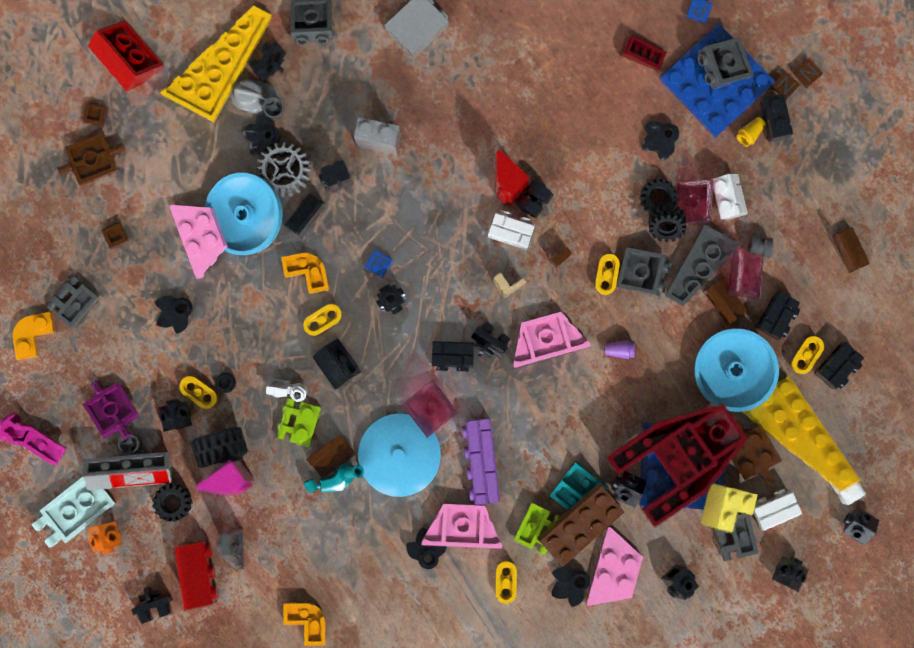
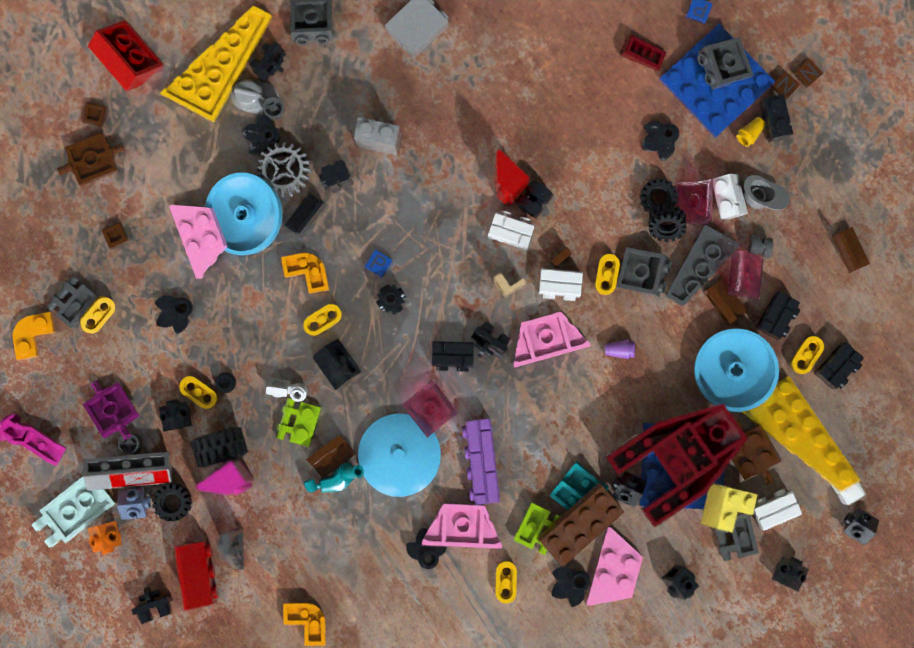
(99, 315): none -> yellow plate
(133, 503): none -> sand blue brick
(560, 283): none -> white brick
(763, 193): none -> light grey piece

